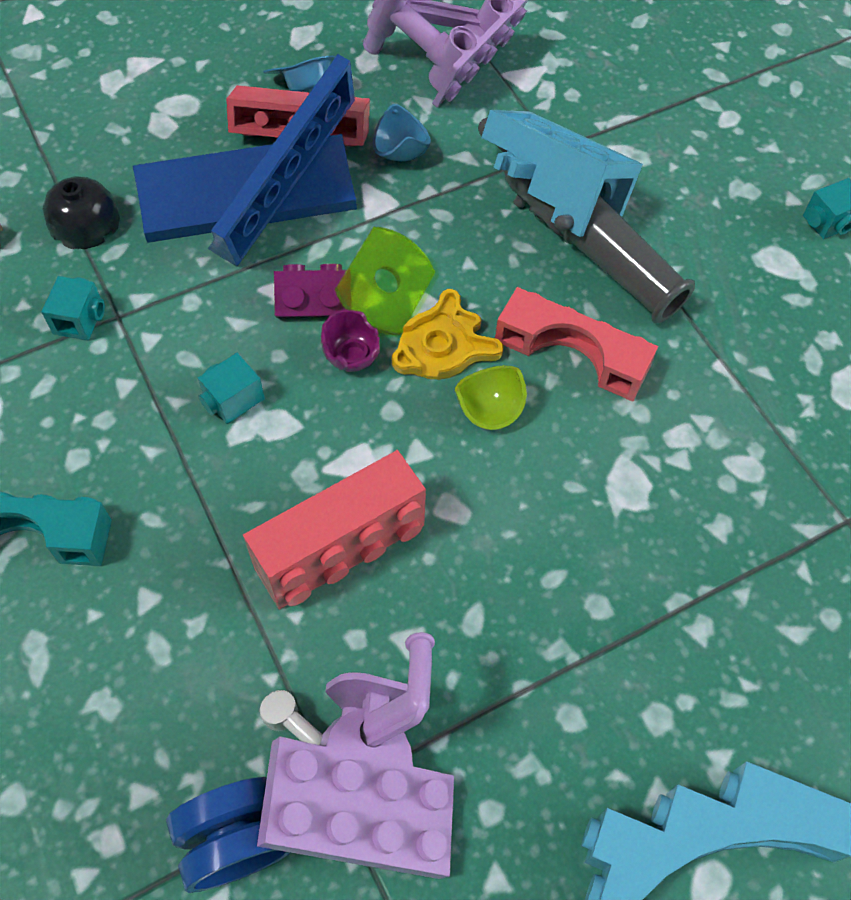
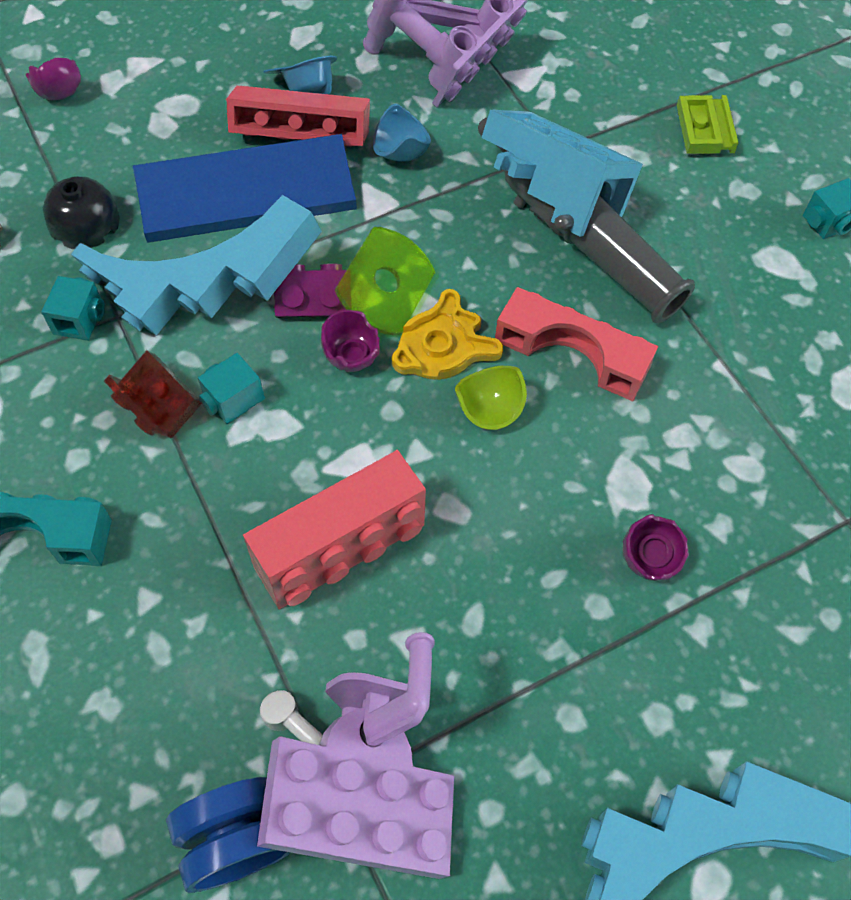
(54, 79): none -> magenta hair
(154, 396): none -> clear red bracket
(251, 261): none -> medium azure arch
(284, 163): blue arch -> none
(655, 548): none -> magenta hair
(706, 124): none -> lime plate

